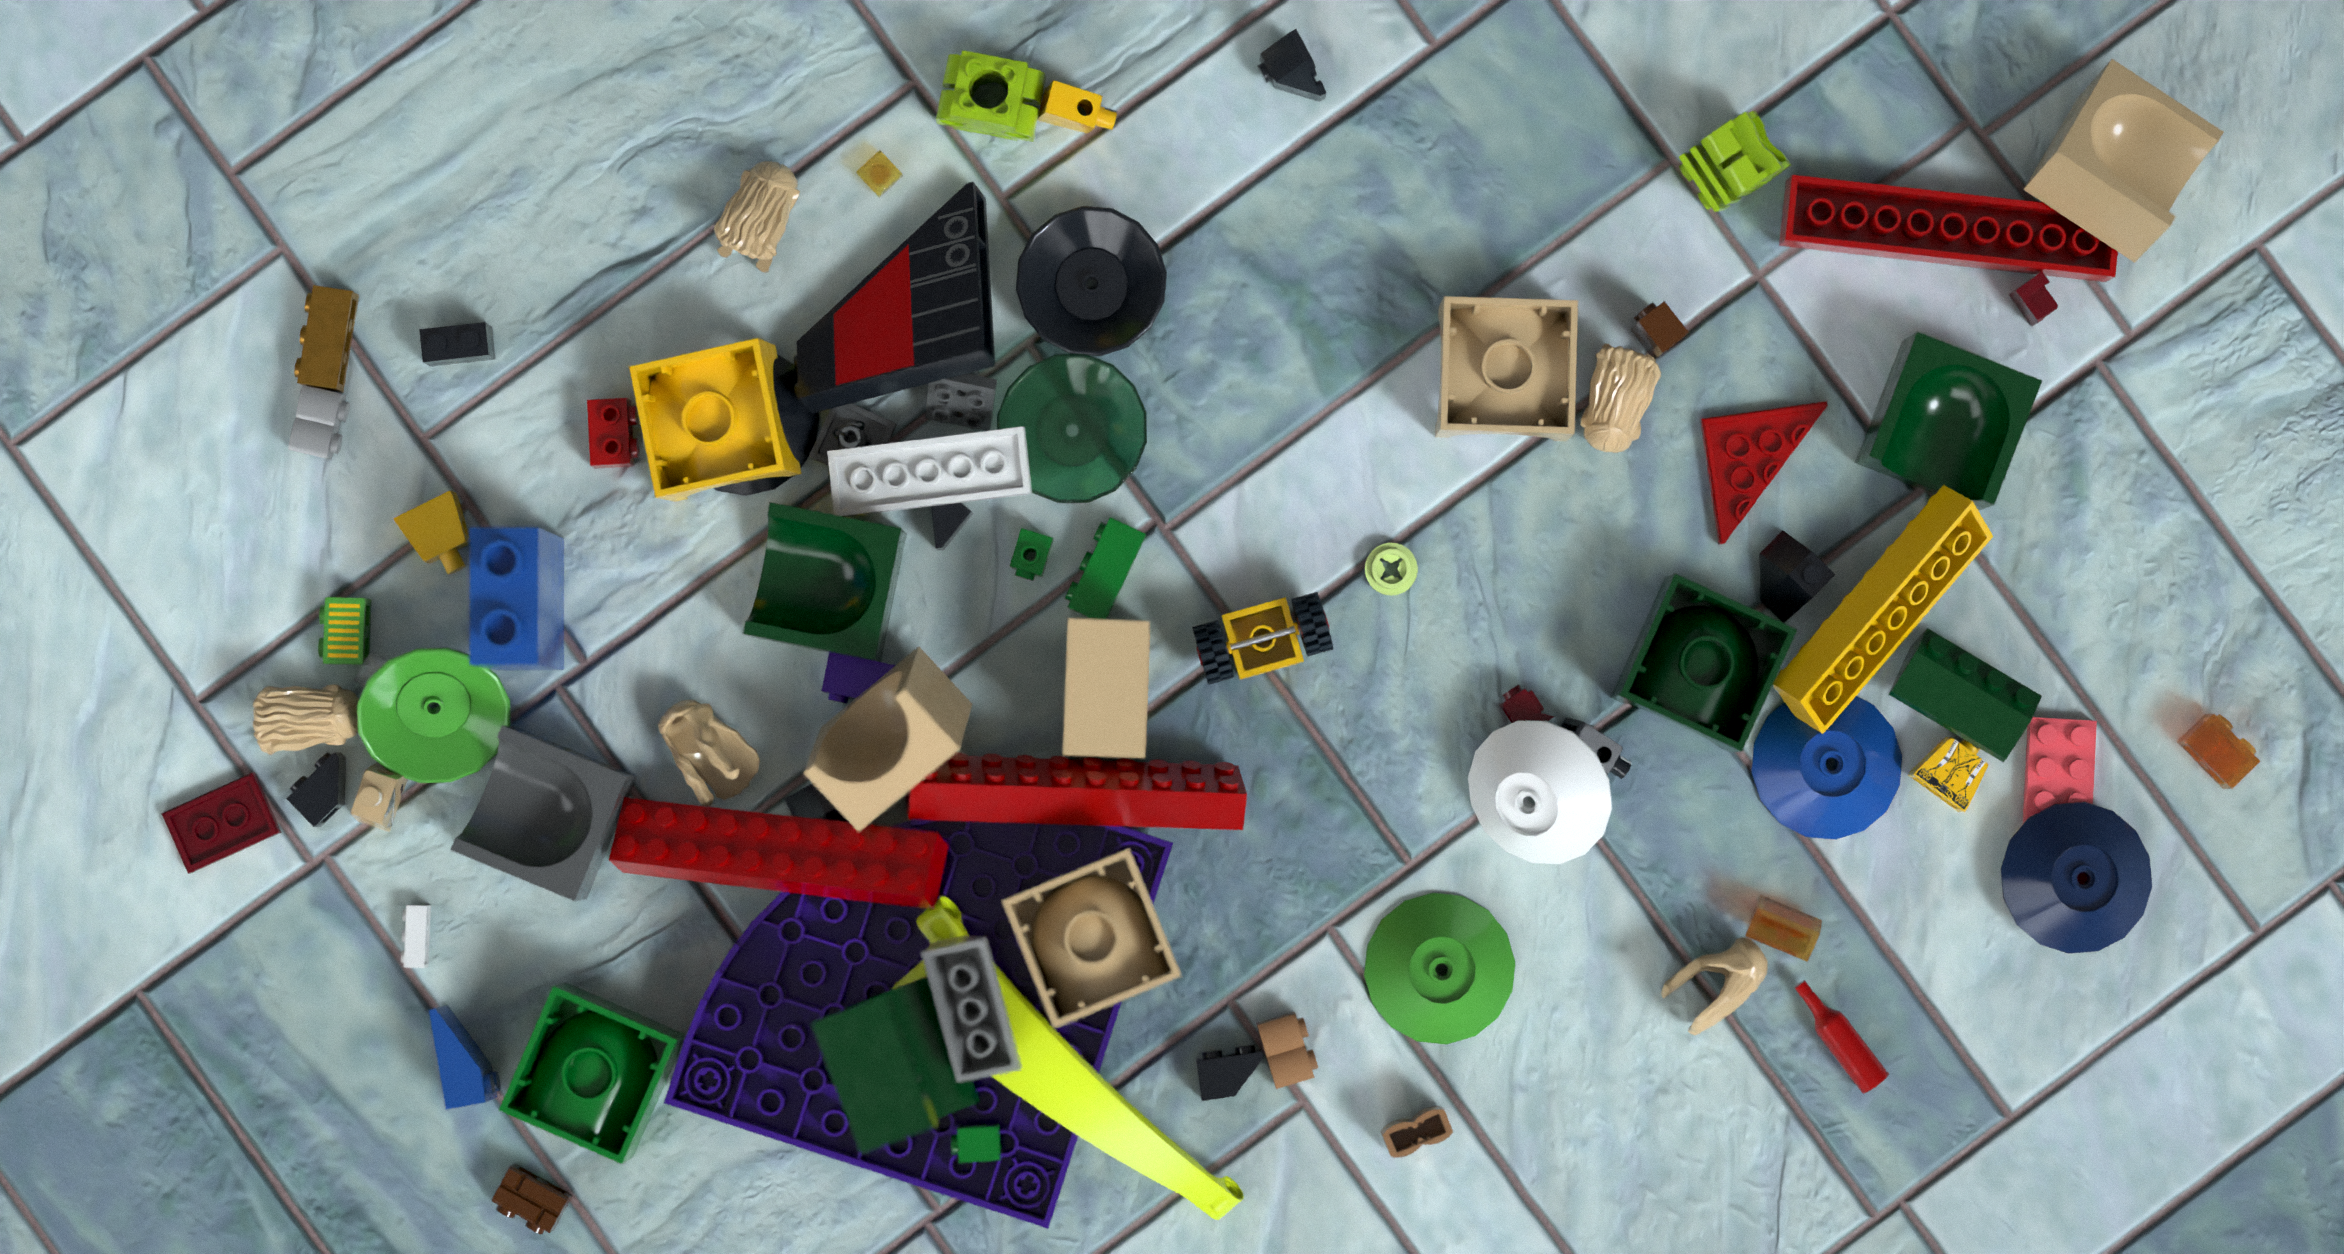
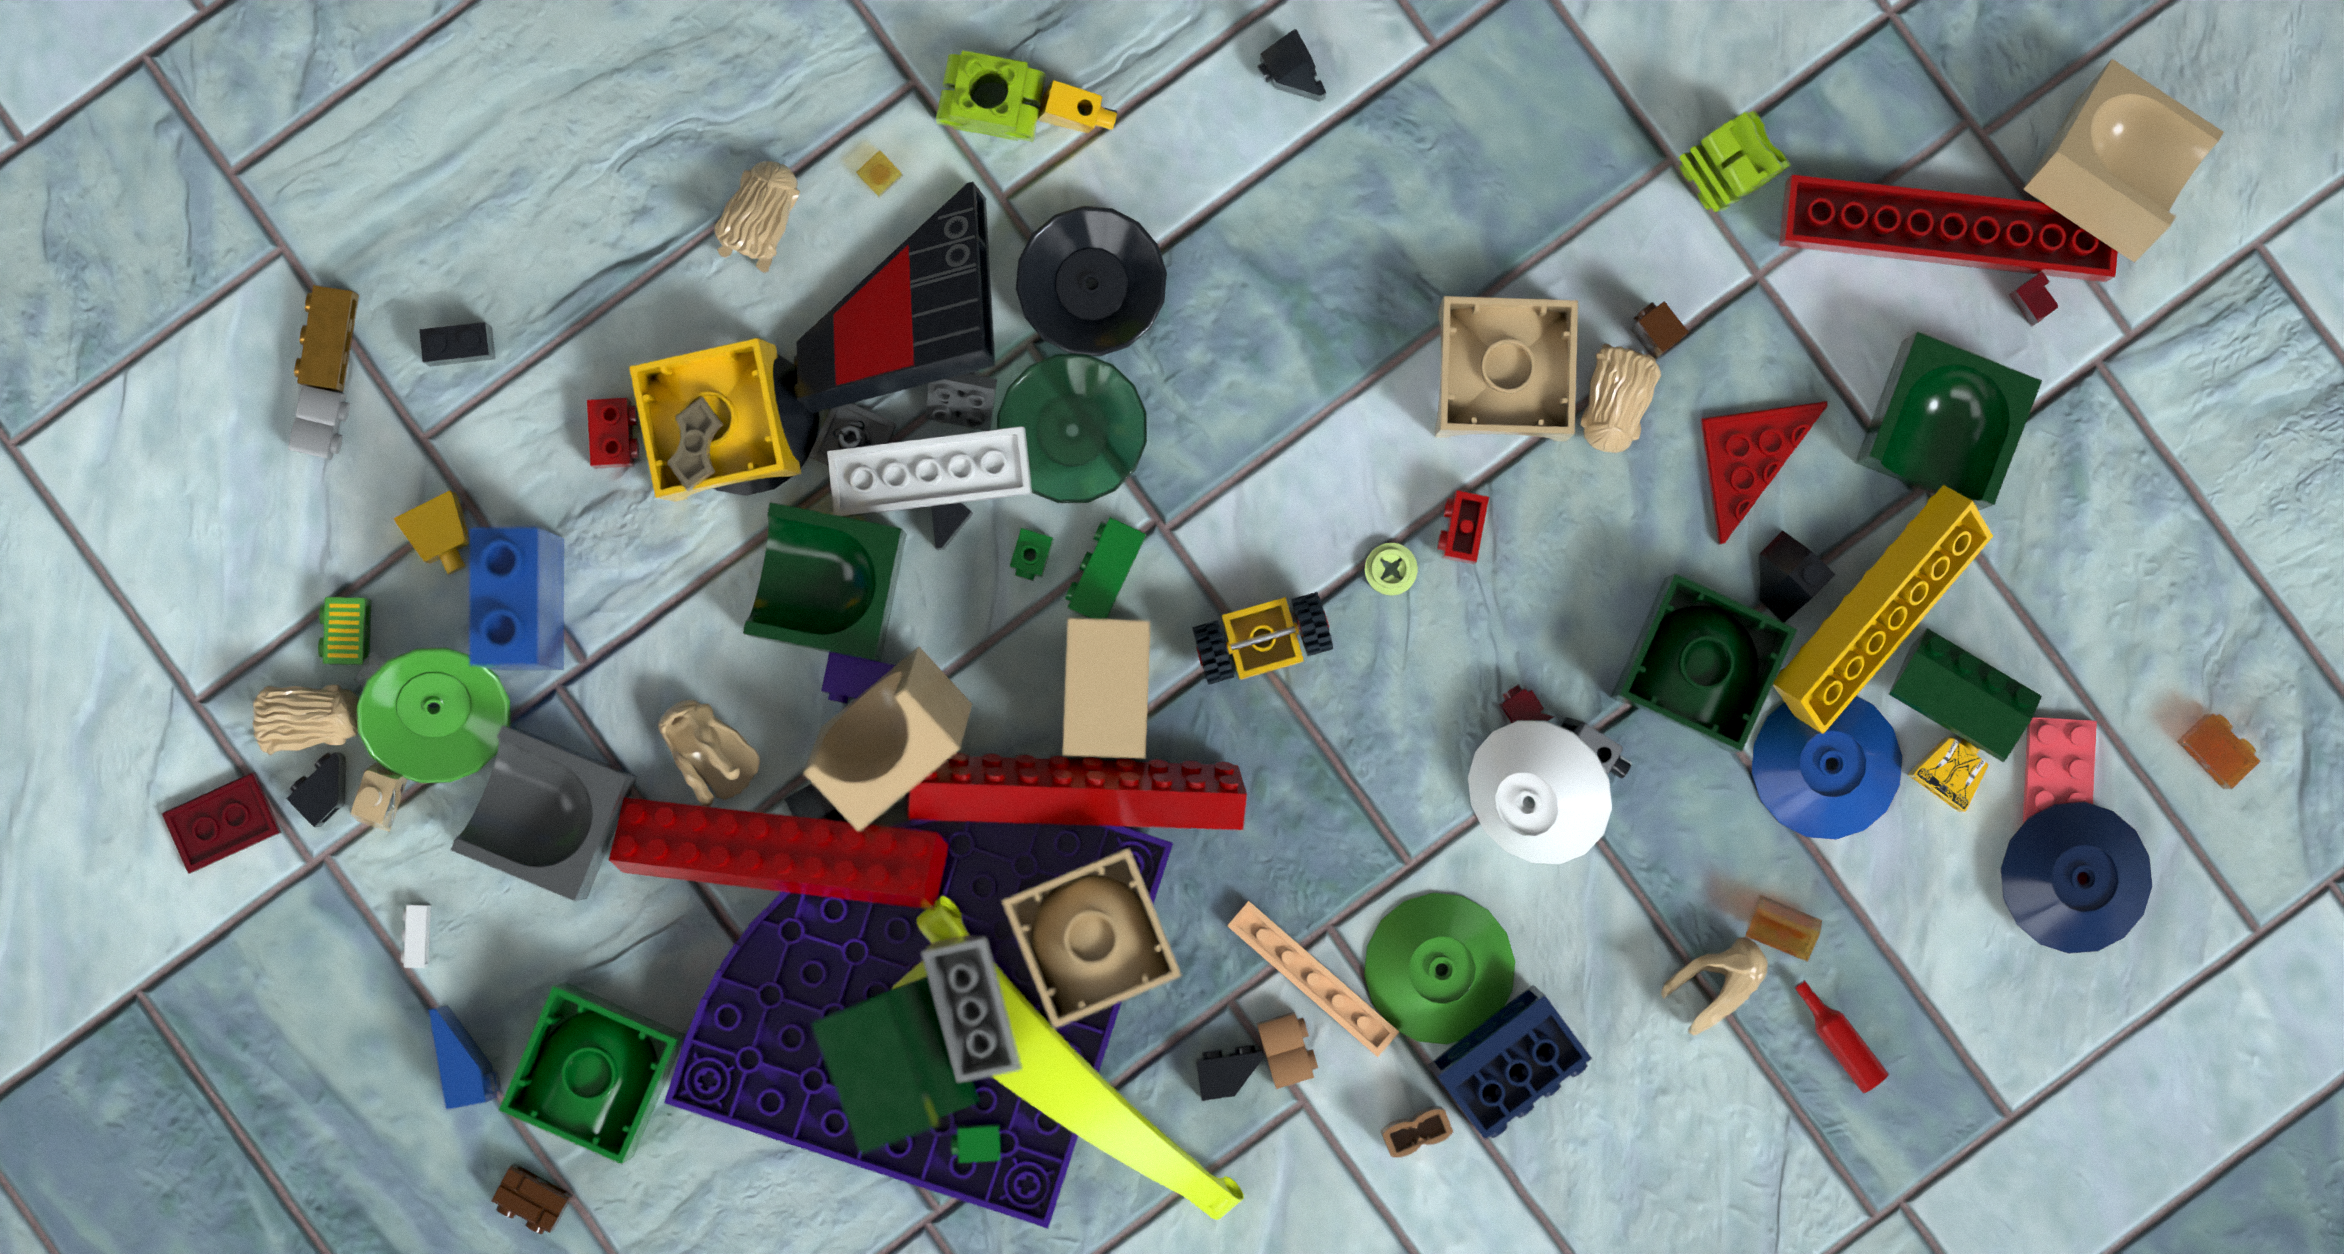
(697, 428): none -> dark tan tile
(1313, 978): none -> light nougat plate
(1464, 528): none -> red brick
(1494, 1047): none -> dark blue brick

